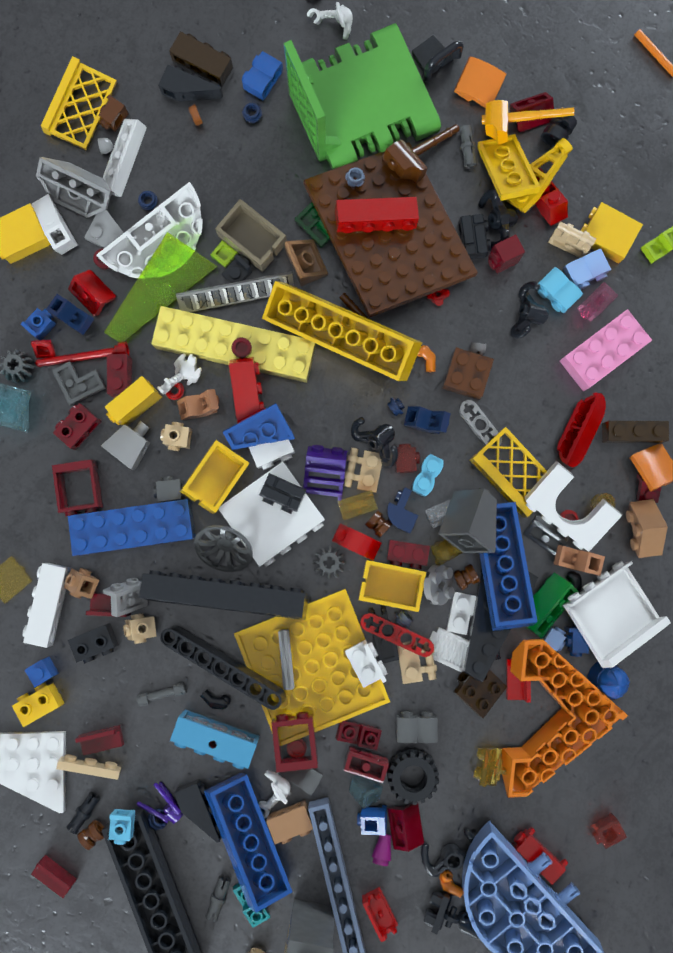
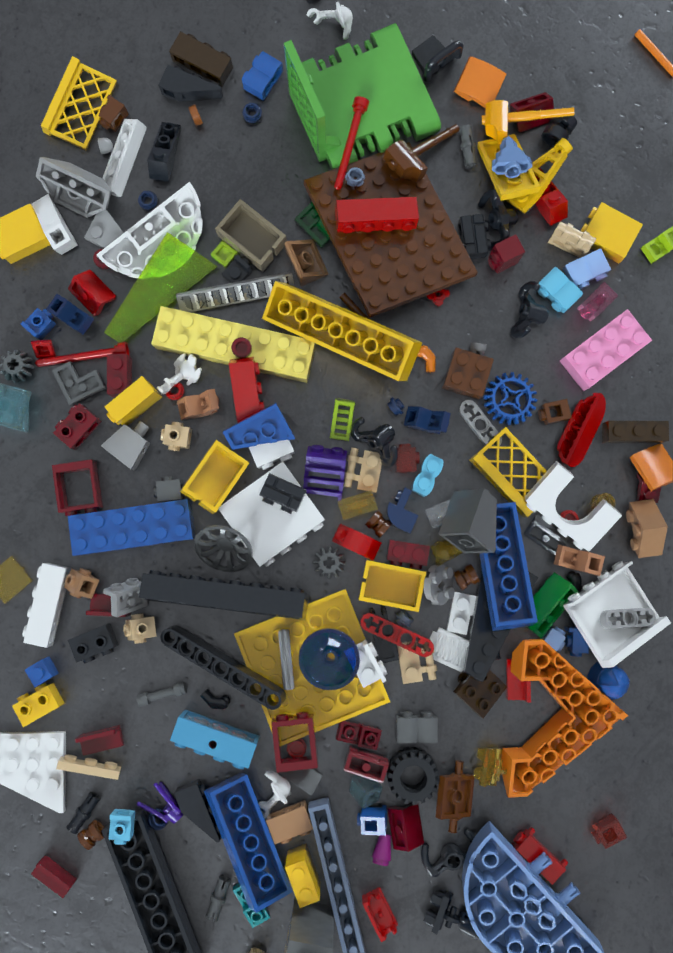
(163, 151): none -> black slope
(303, 875): none -> yellow brick
(327, 672): none -> clear blue dish
(344, 402): none -> lime slope
(360, 106): none -> red piece
(448, 885): orange arm -> none
(455, 796): none -> reddish brown plate
(510, 159): none -> medium blue rock
(515, 405): none -> blue gear
(561, 410): none -> reddish brown brick
(621, 623): none -> light grey beam

